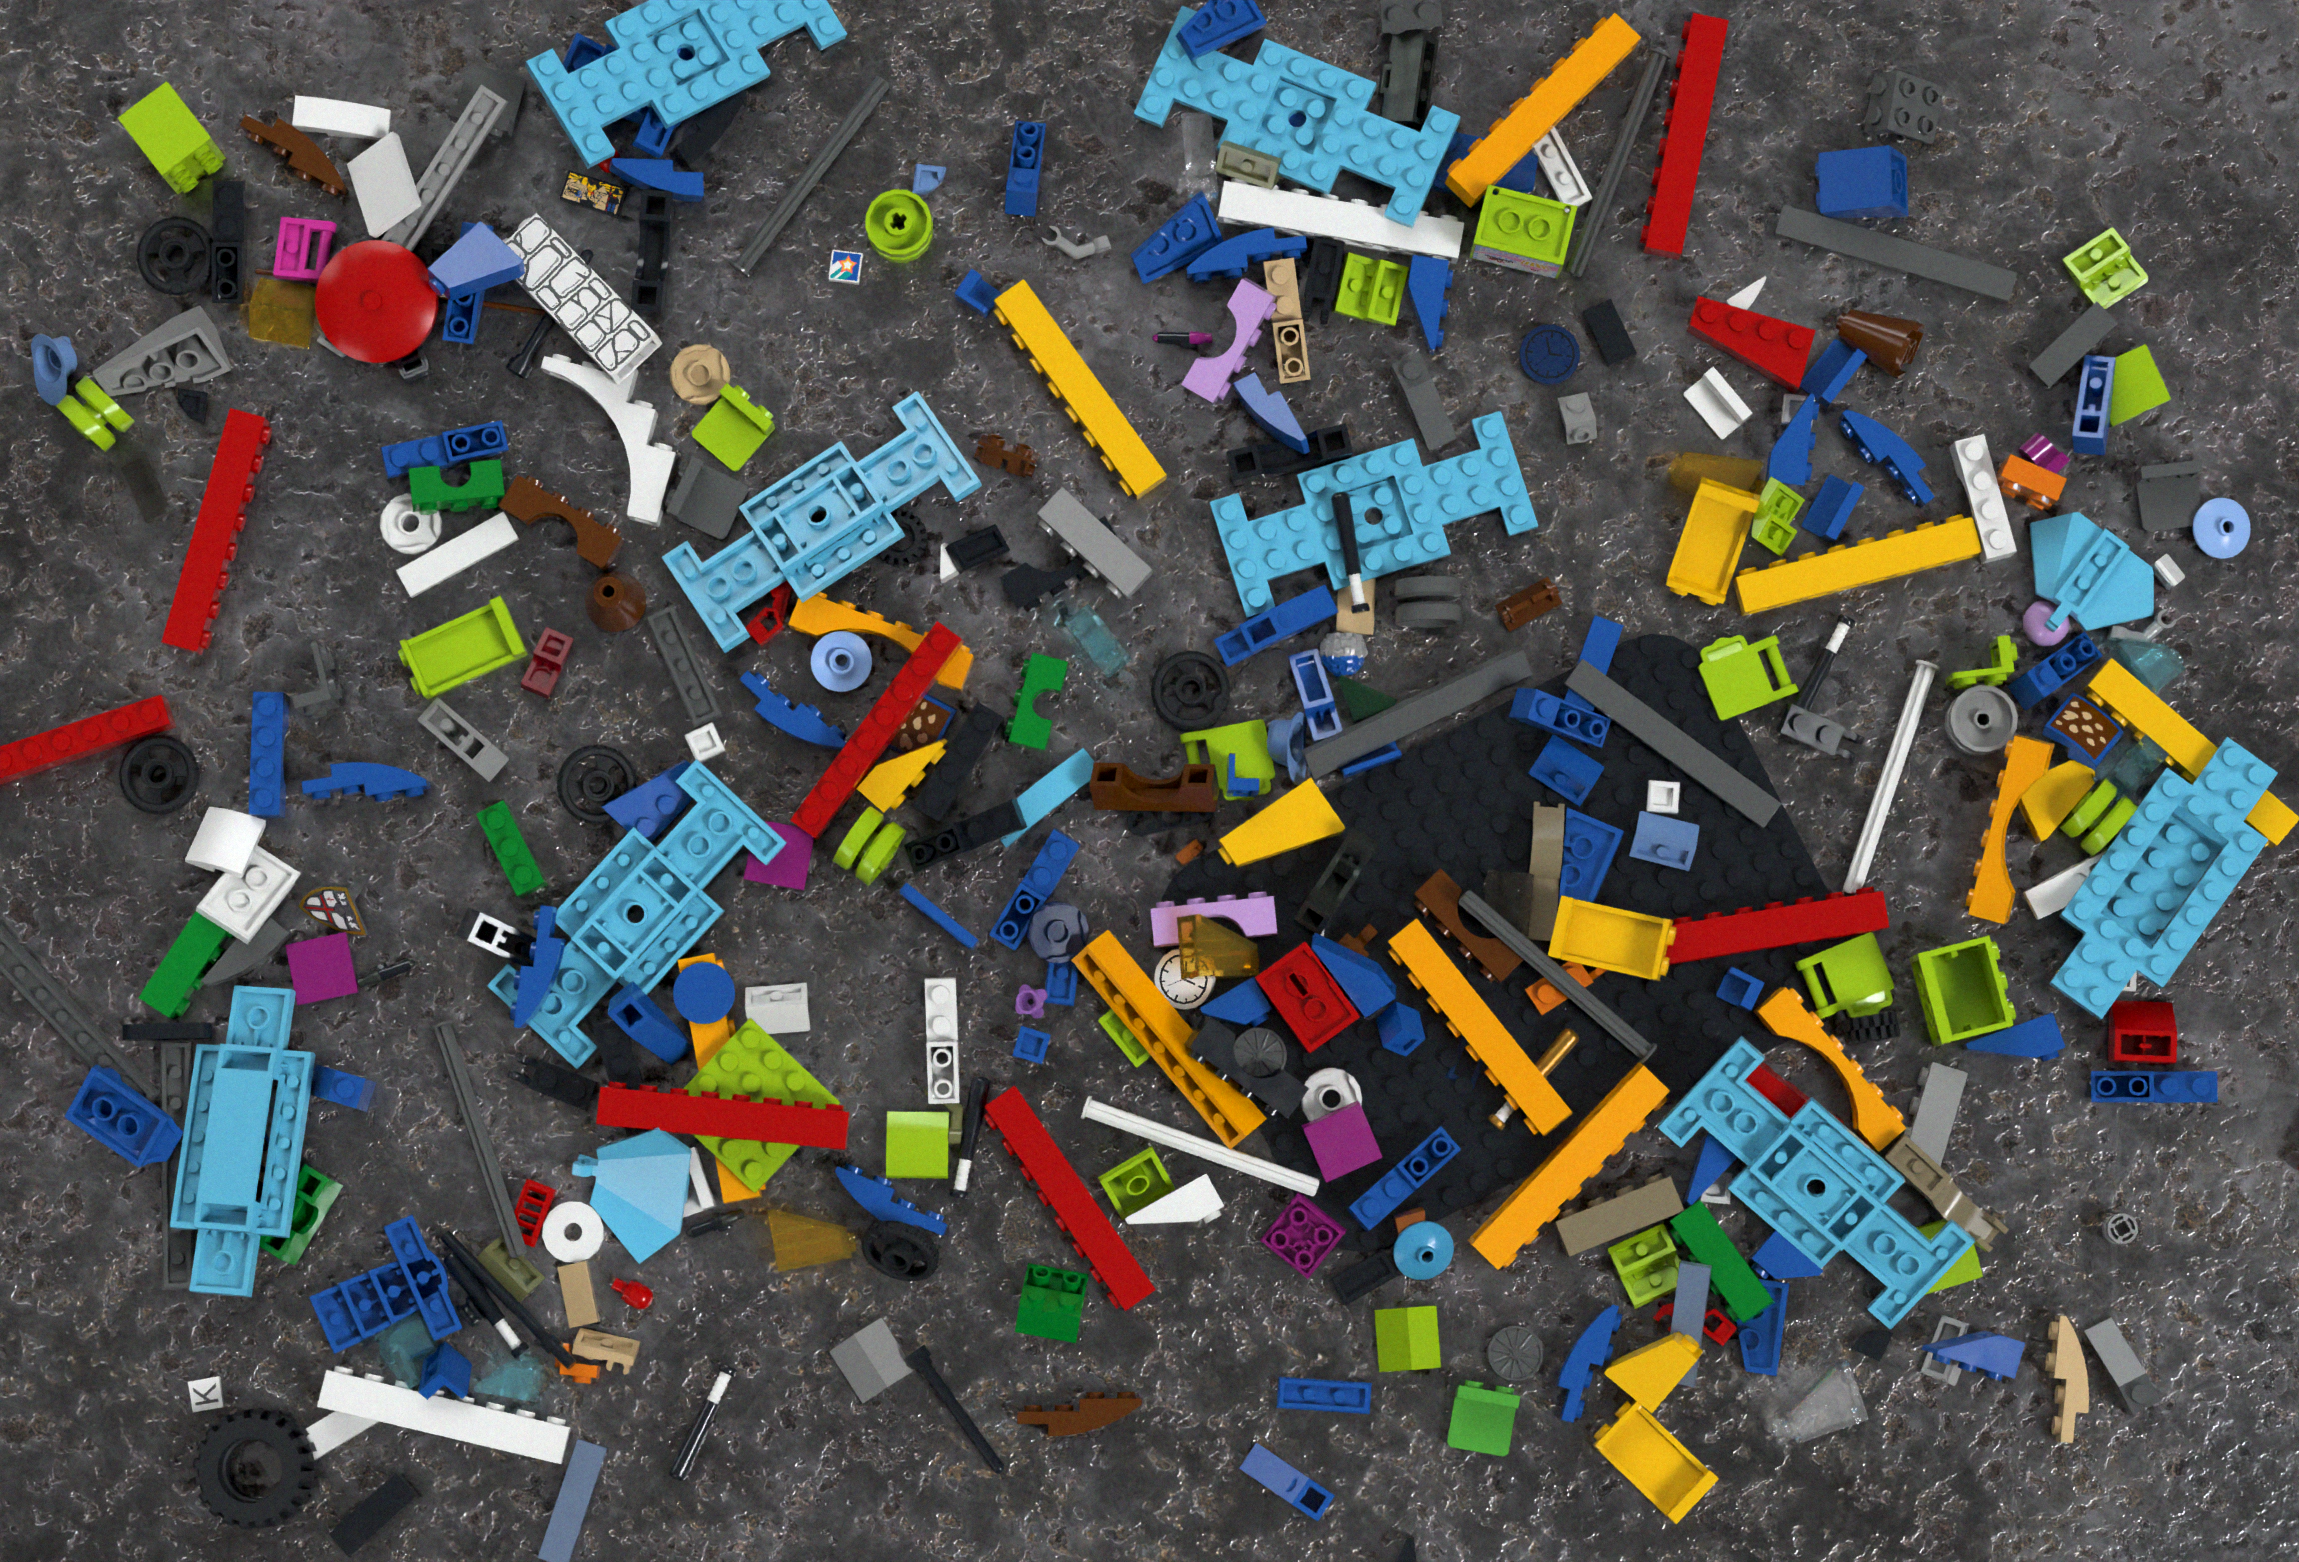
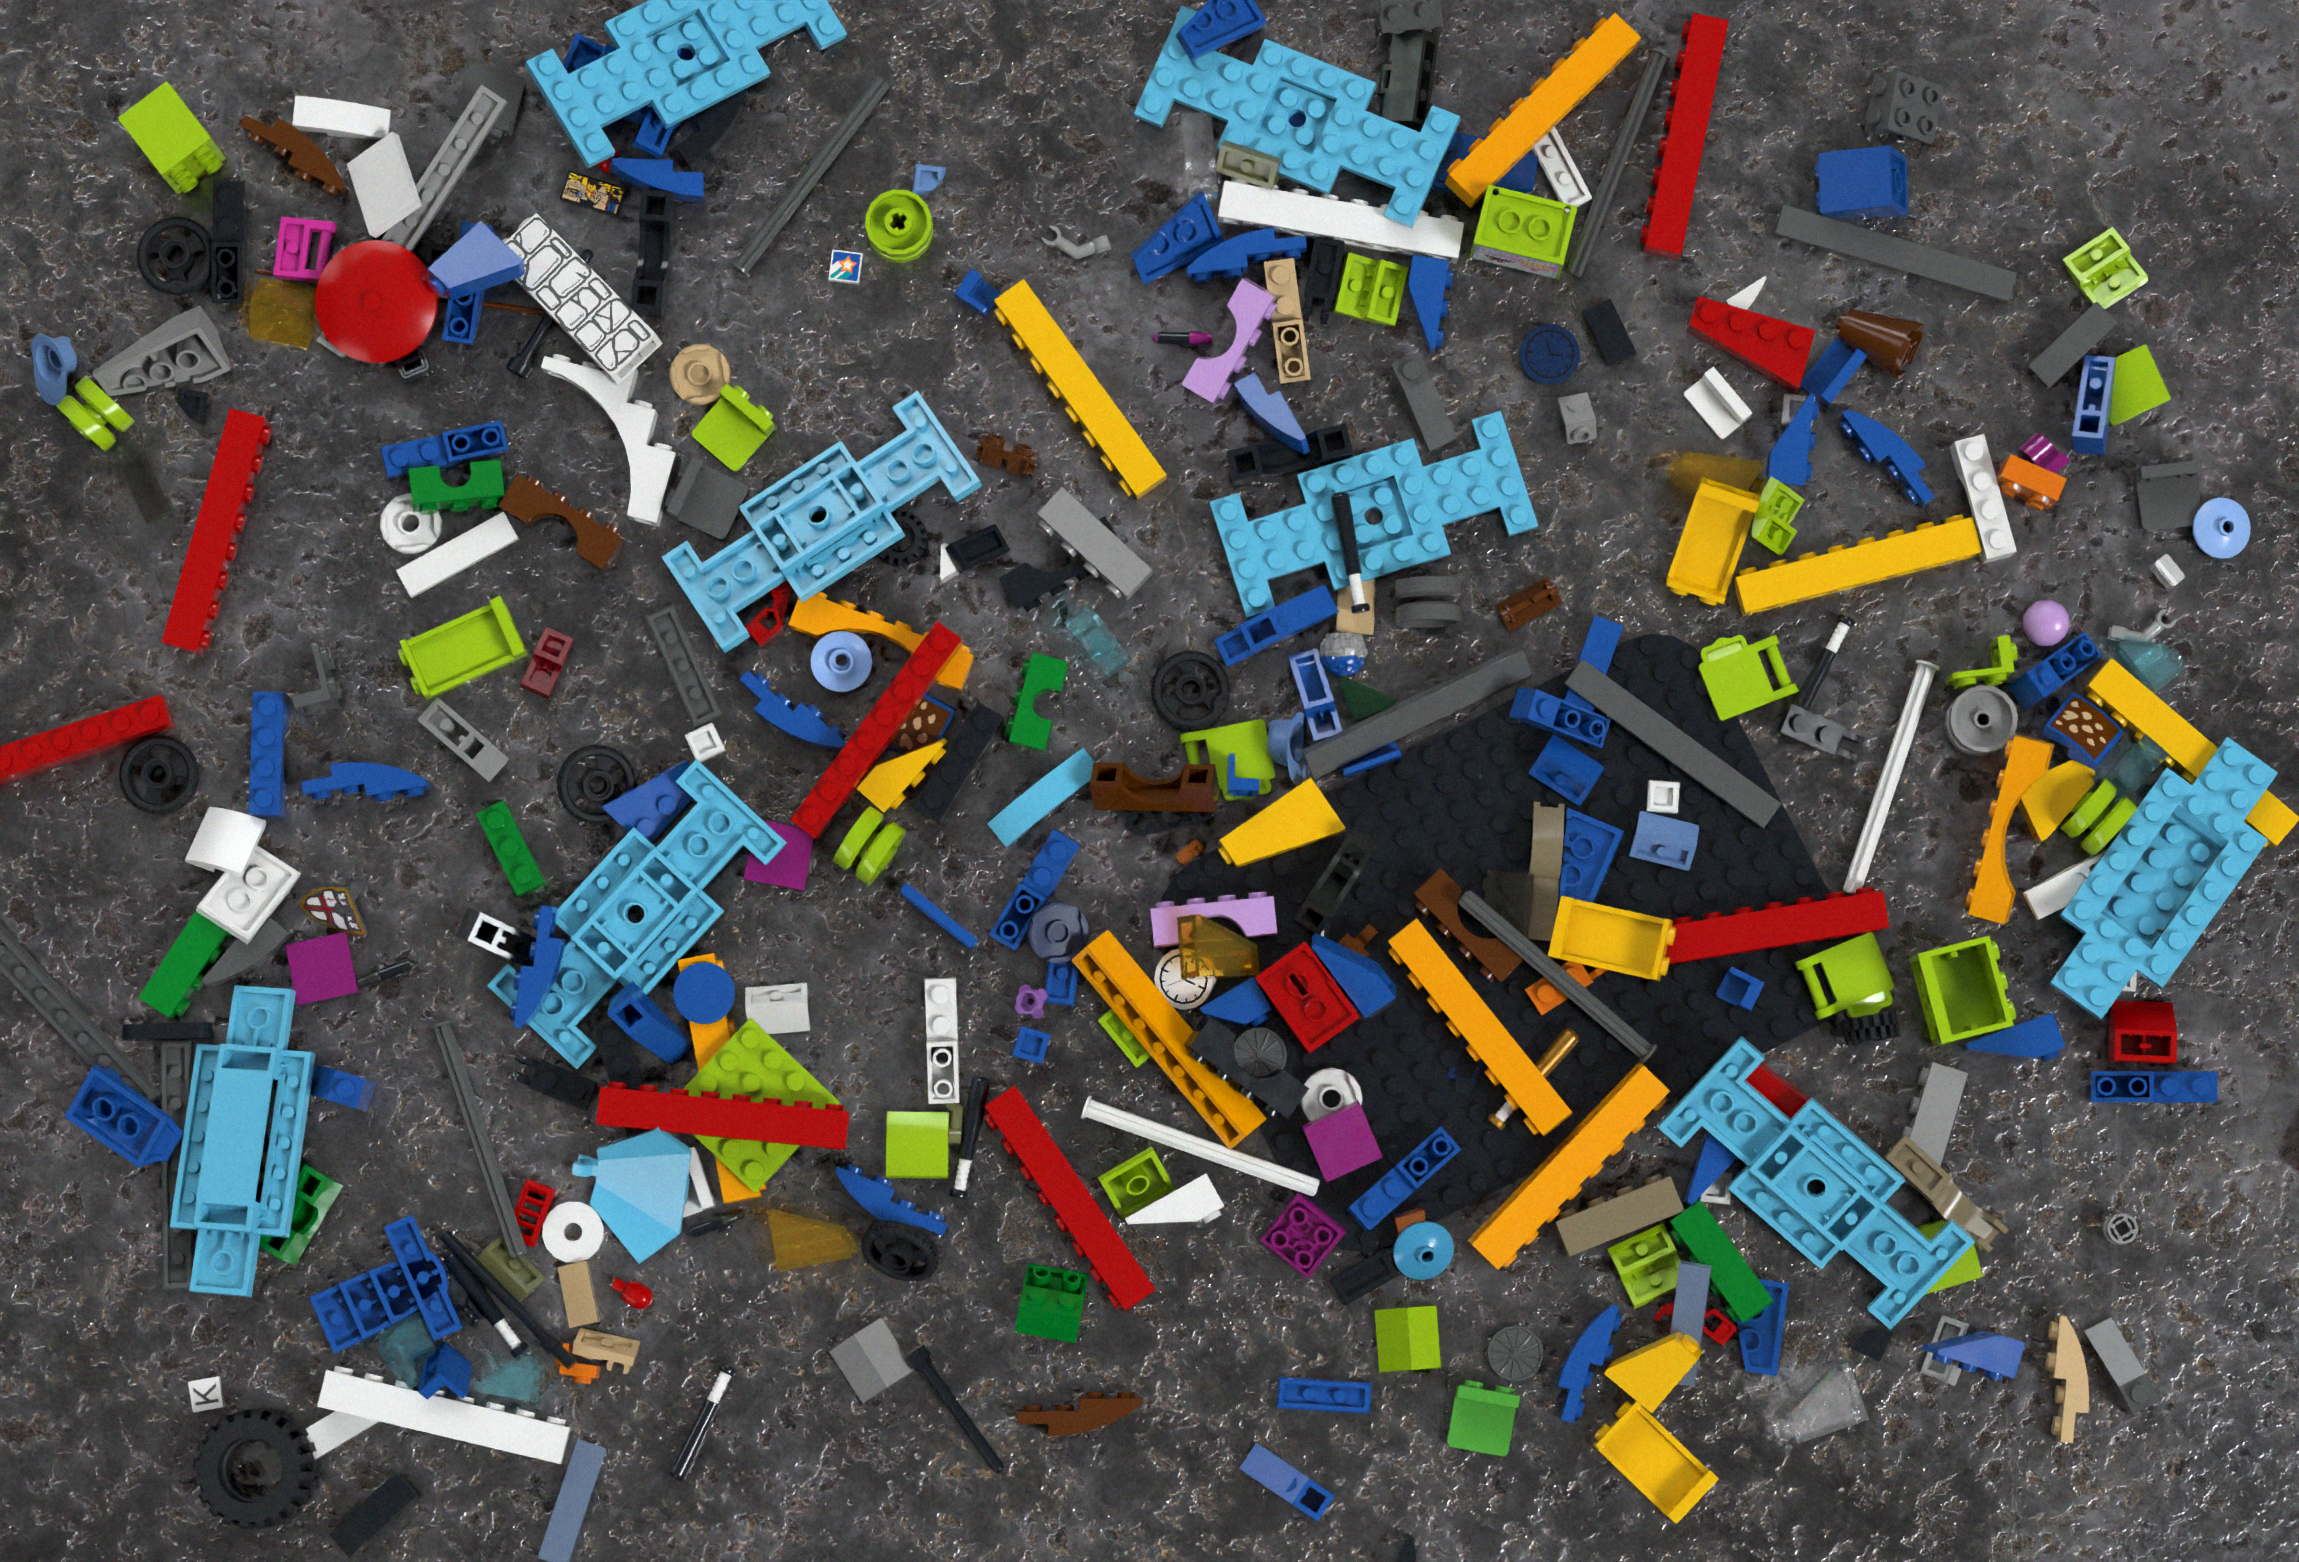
(620, 610): reddish brown cone -> none
(965, 836): black slope -> none
(1025, 168): blue slope -> none
(1400, 1029): blue panel -> none
(1781, 1259): blue slope -> none
(1832, 508): blue panel -> none
(1870, 1115): light orange arch -> none
(2089, 574): medium azure panel -> none

